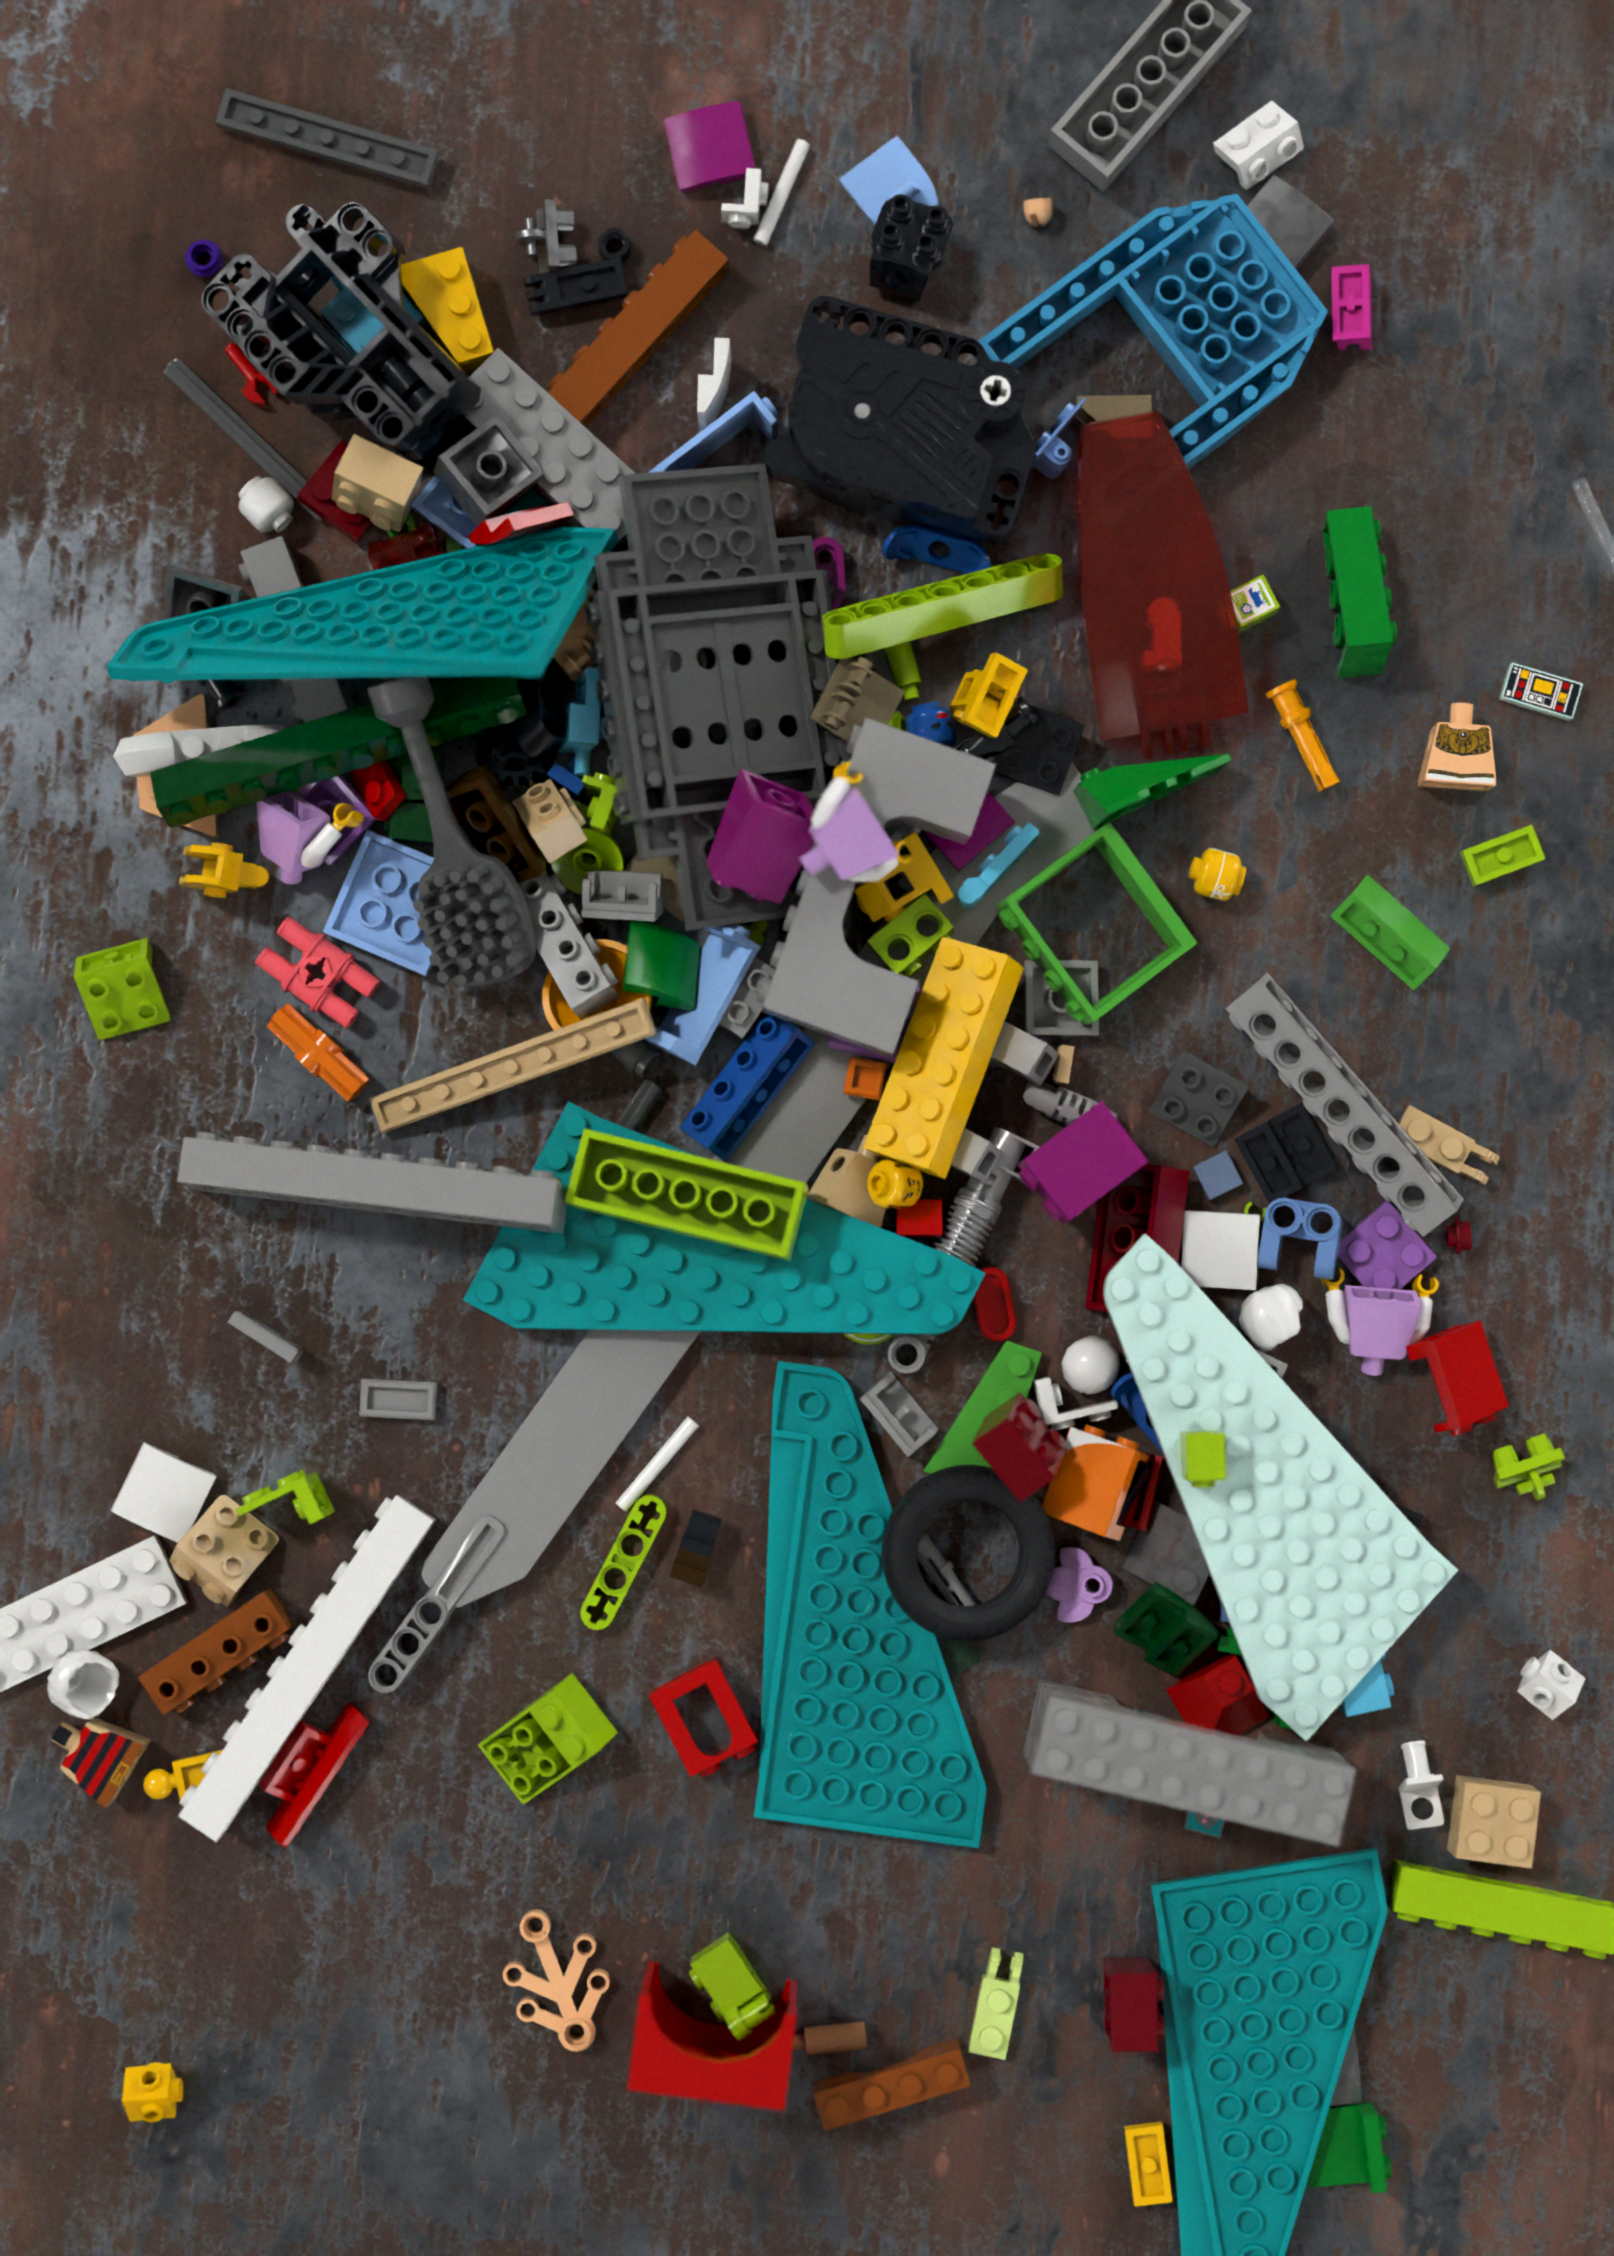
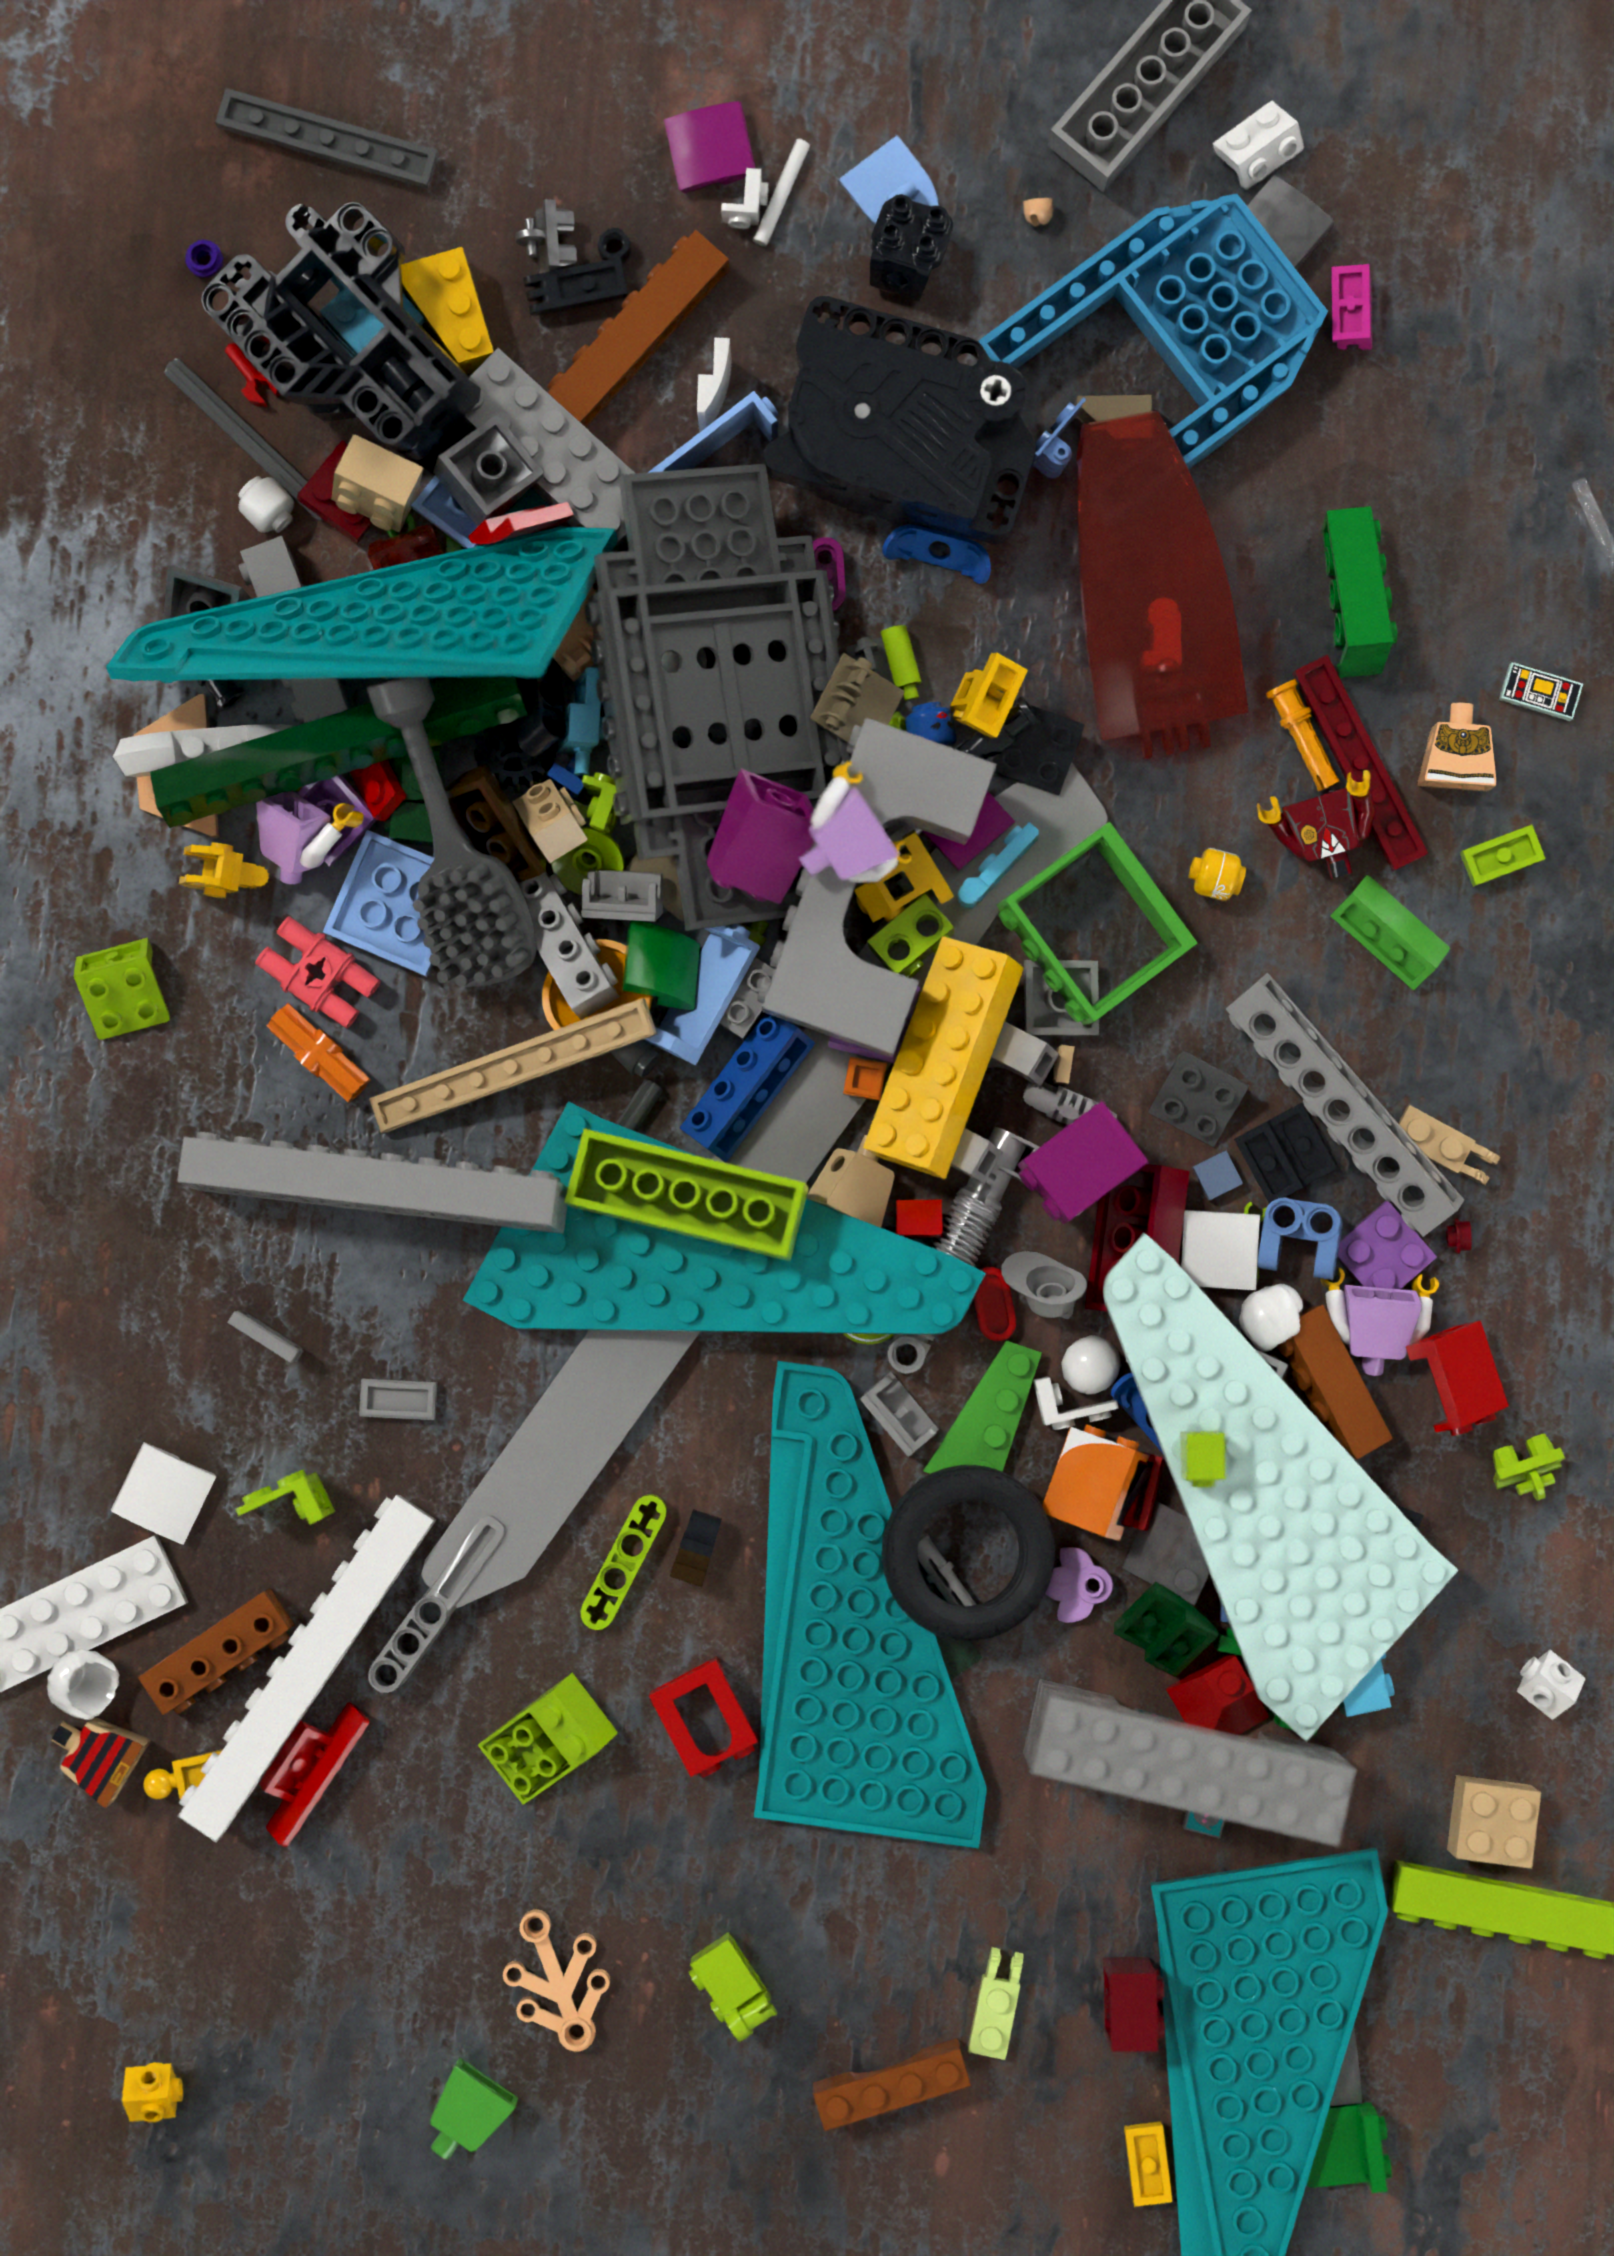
(223, 1550): tan bracket -> none
(469, 2110): none -> bright green torso
(657, 1464): white bar -> none
(704, 2059): red container -> none
(832, 2038): medium nougat cylinder -> none
(897, 1184): yellow head -> none
(942, 606): lime beam -> none
(1020, 1446): dark red brick -> none
(1045, 1283): none -> light grey piece
(1129, 787): green wedge -> none
(1253, 603): brick -> none
(1325, 824): none -> dark red torso
(1334, 1384): none -> dark orange brick
(1356, 753): none -> dark red plate
(1419, 1785): white bracket -> none

